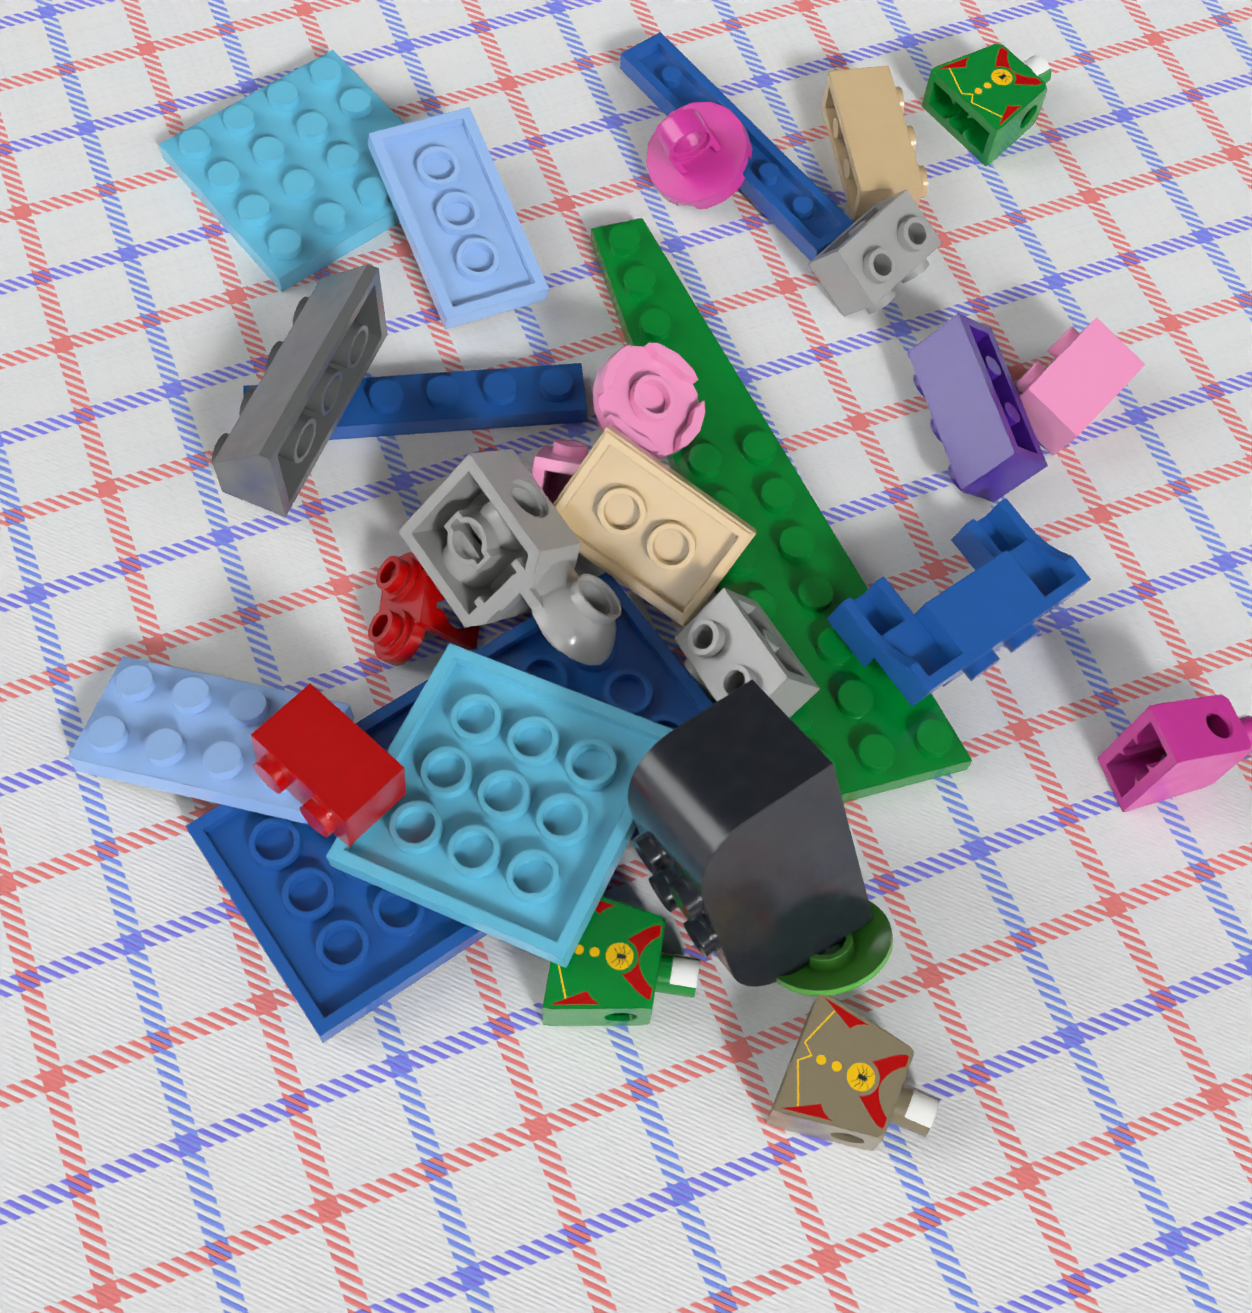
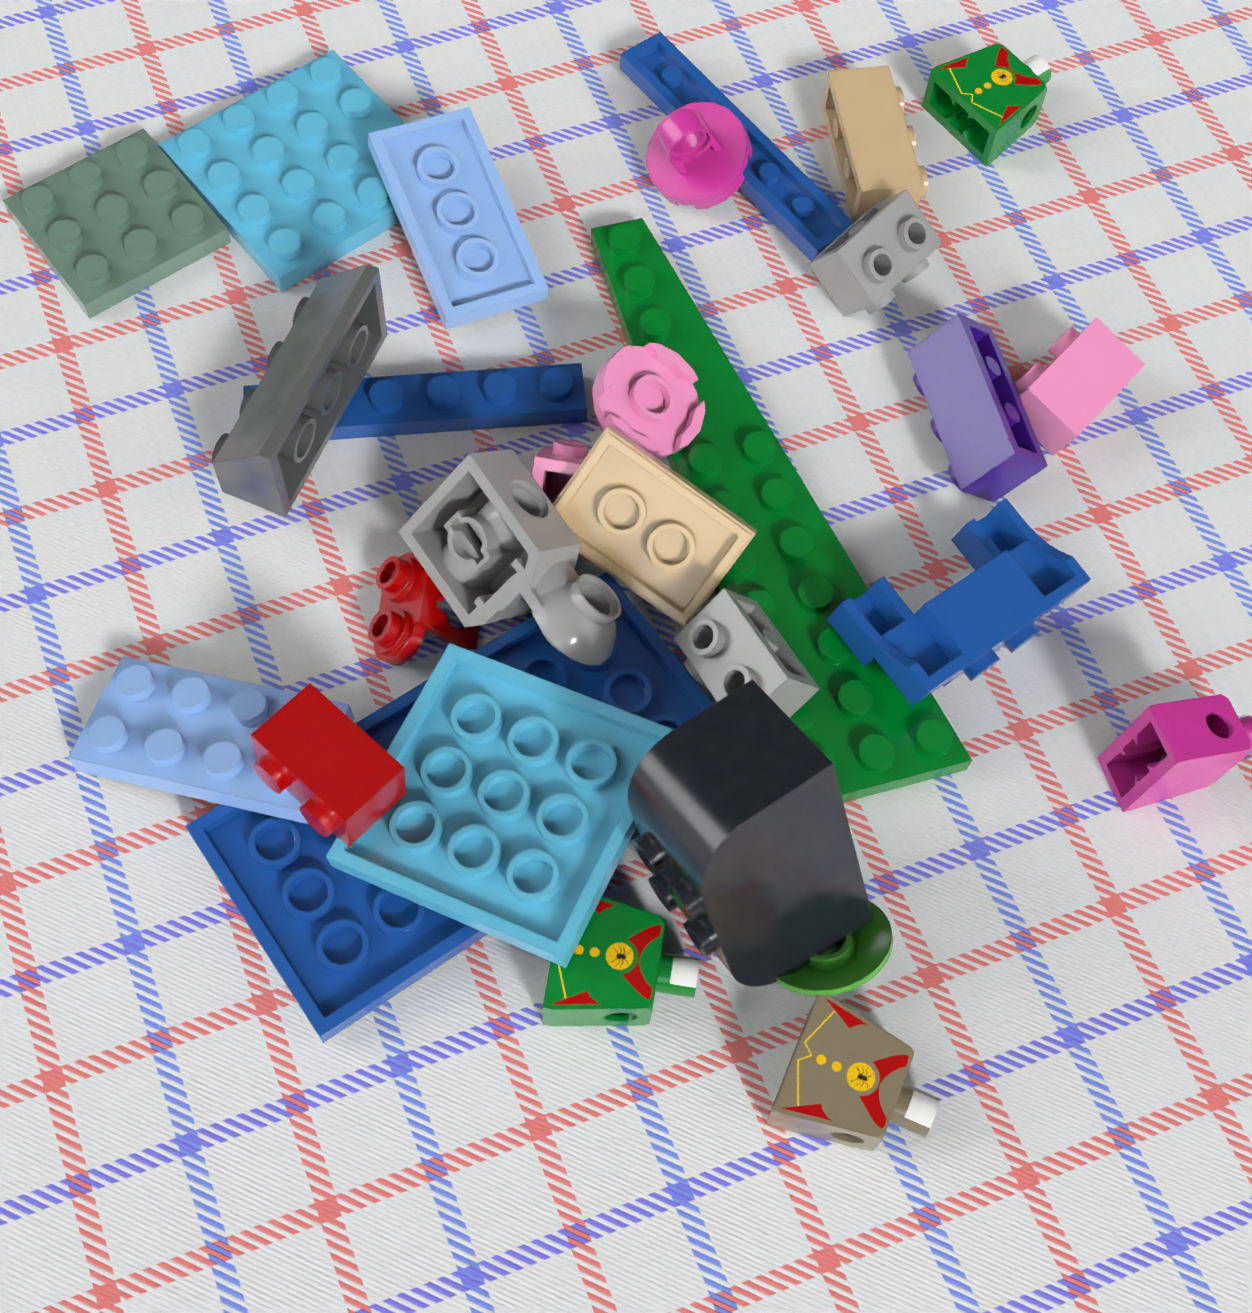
(117, 222): none -> sand green plate

